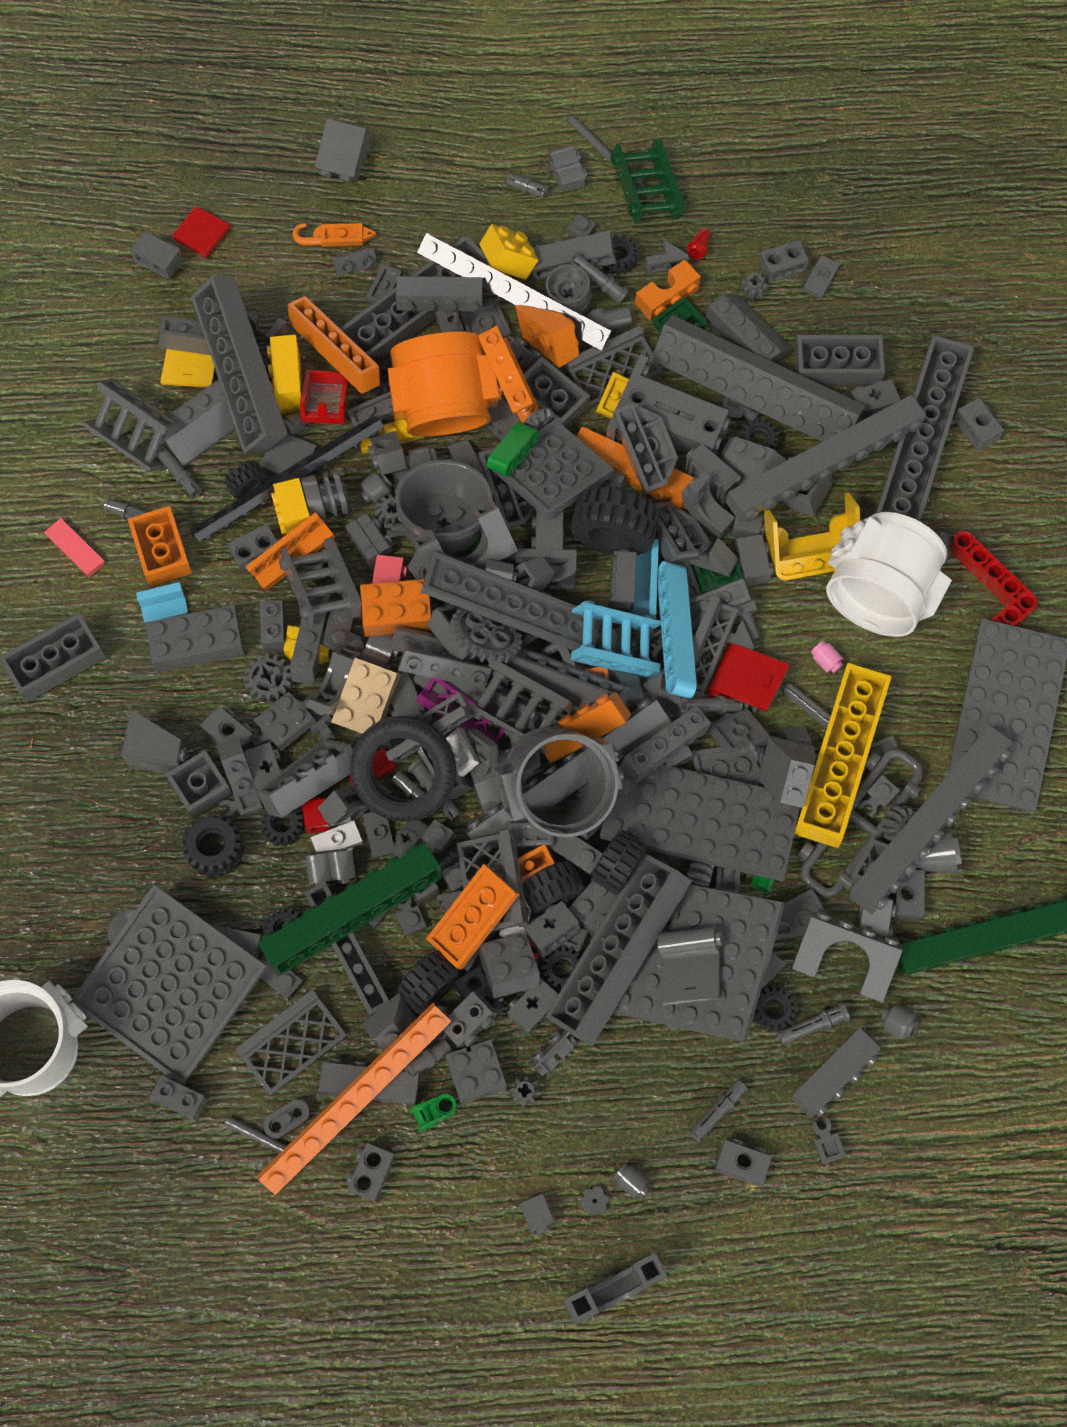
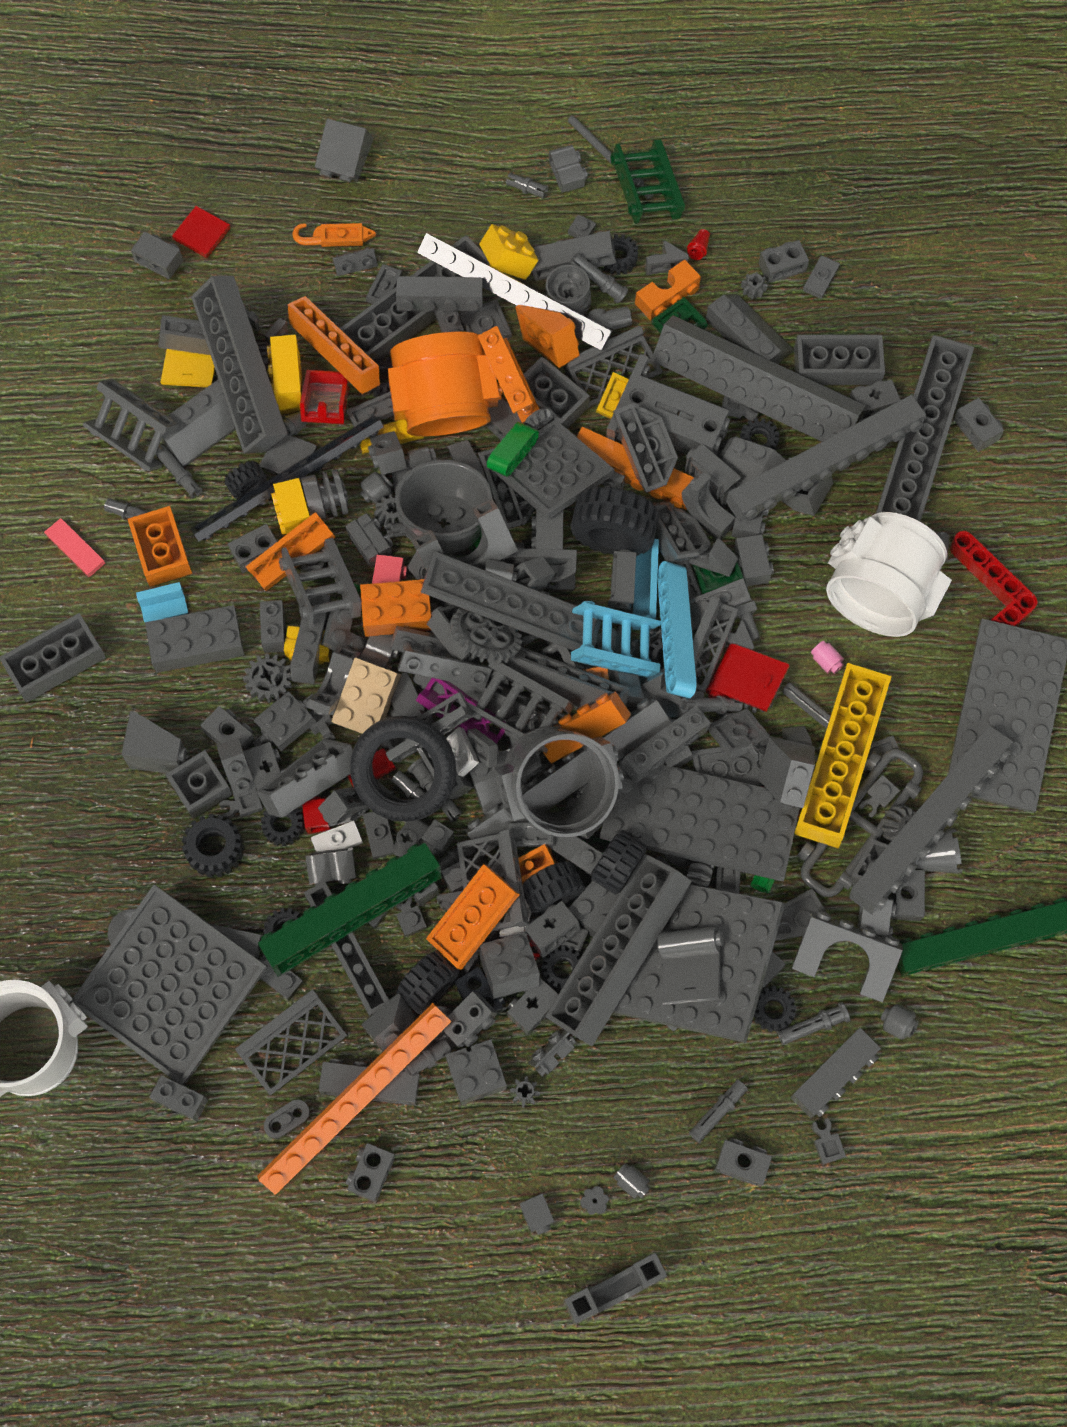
(255, 1134): dark grey piece -> none
(432, 1112): green piece -> none
(519, 350): dark grey hinge -> none
(807, 554): yellow windscreen -> none

